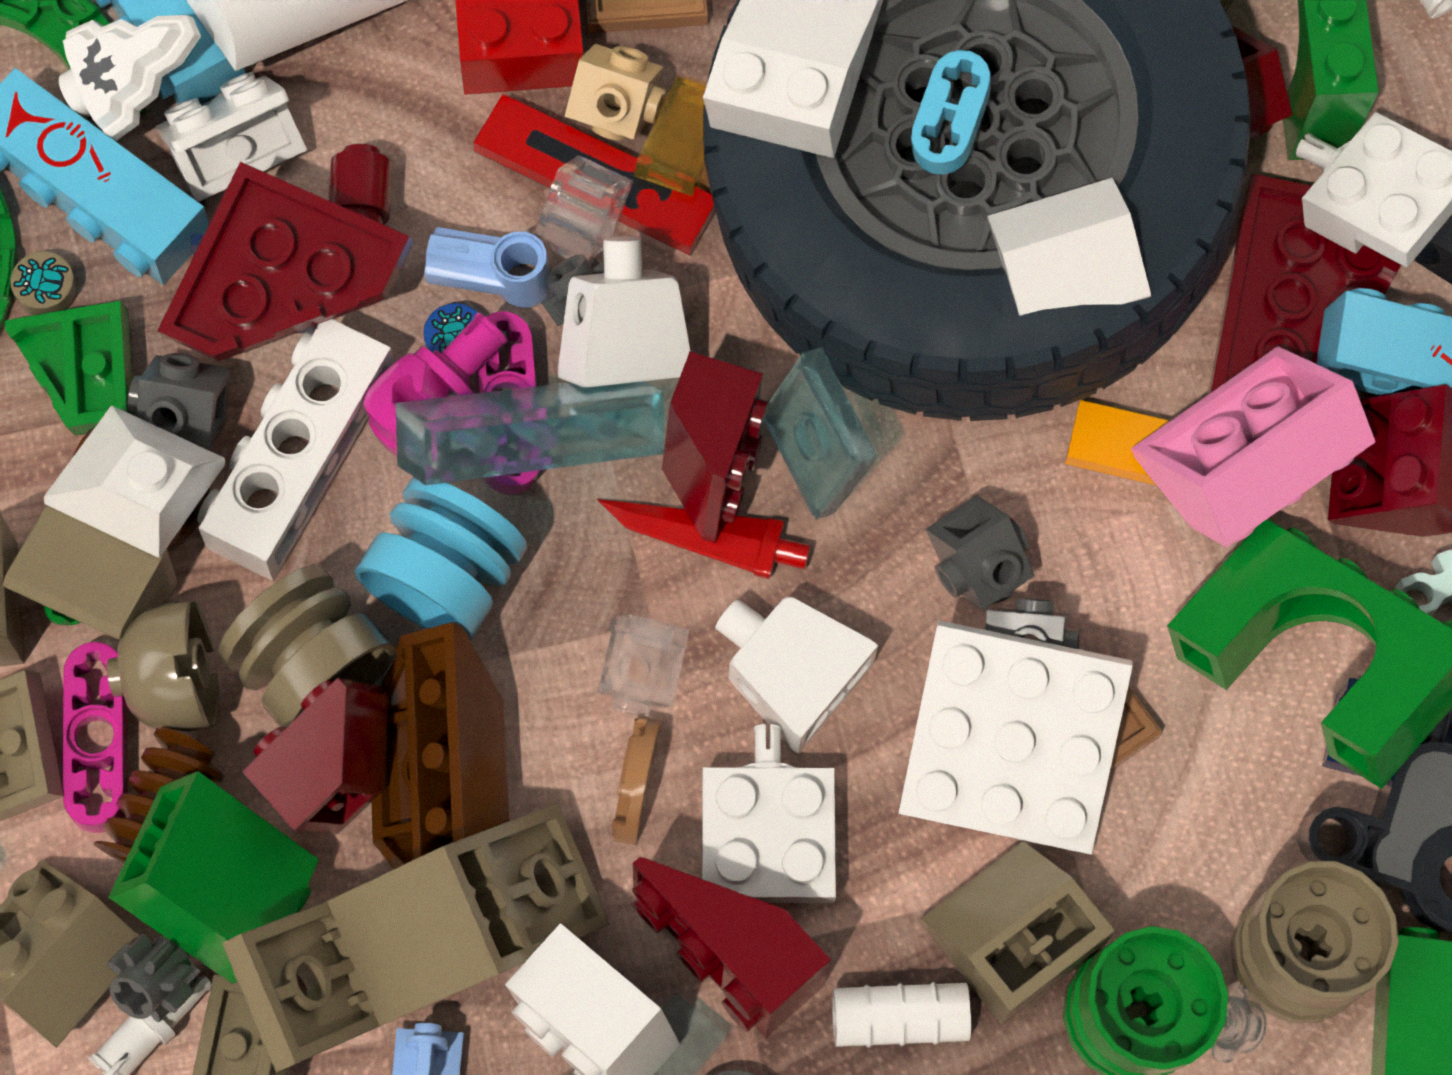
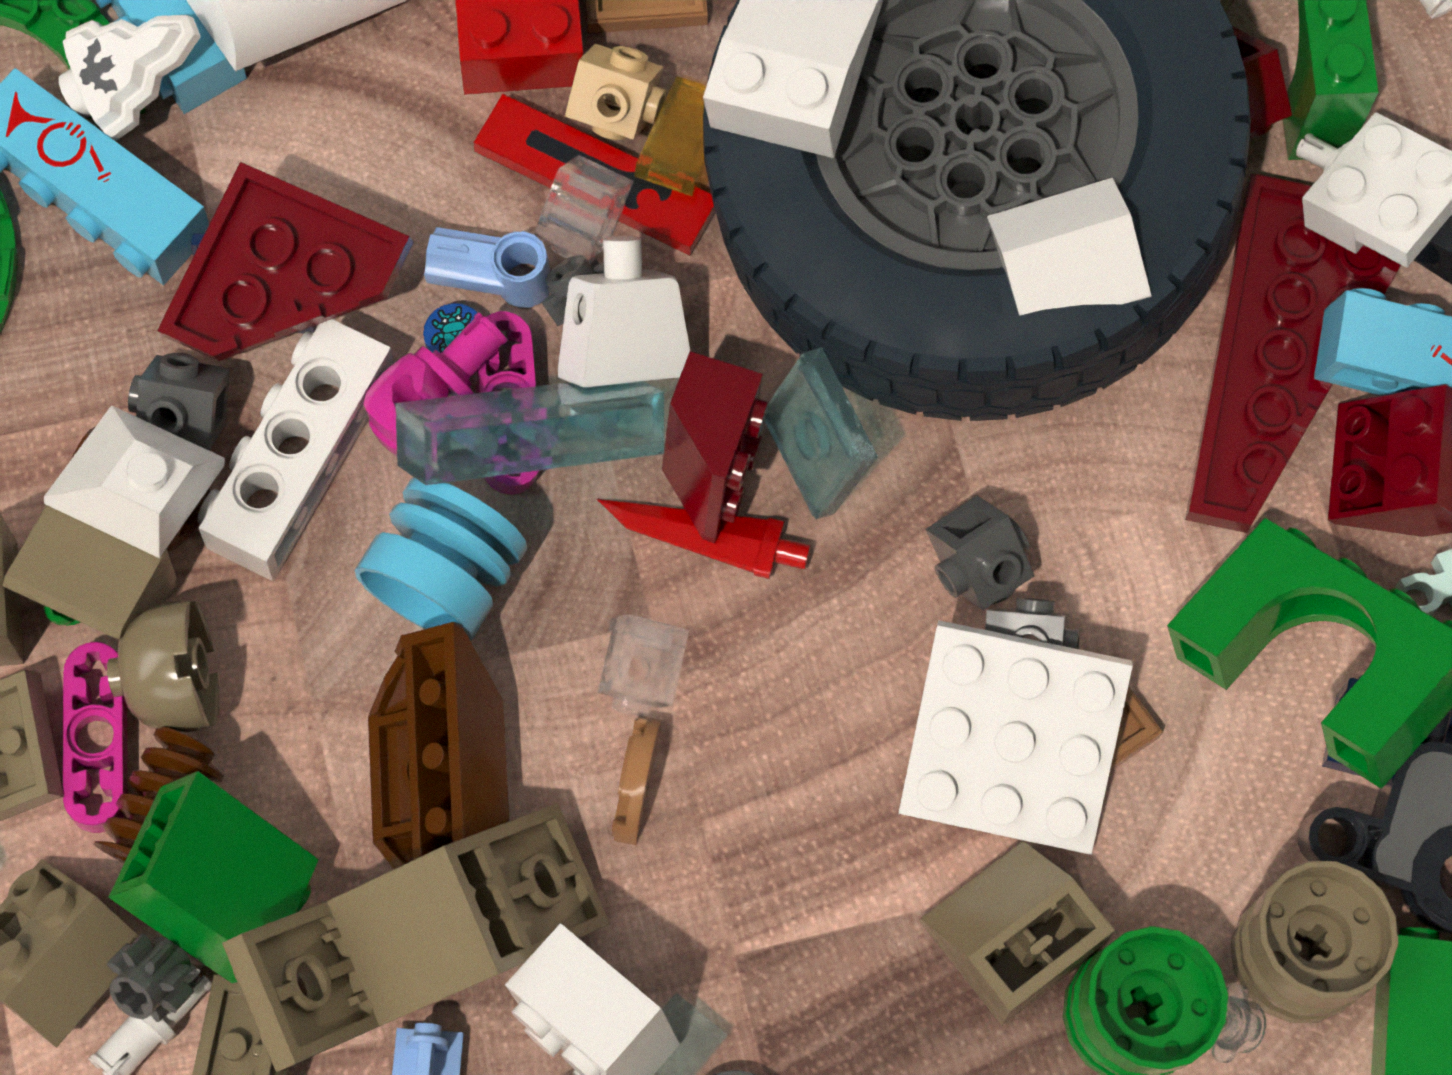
(43, 283): tile -> none
(79, 360): green wing -> none
(239, 126): white bracket -> none
(299, 638): dark tan wheel -> none
(327, 759): dark red slope -> none
(362, 181): dark red brick -> none
(738, 941): dark red slope -> none
(770, 827): white plate -> none
(794, 664): white torso -> none
(901, 1014): white axle -> none
(964, 116): medium azure beam -> none
(1104, 440): light orange tile -> none
(1256, 444): bright pink slope -> none

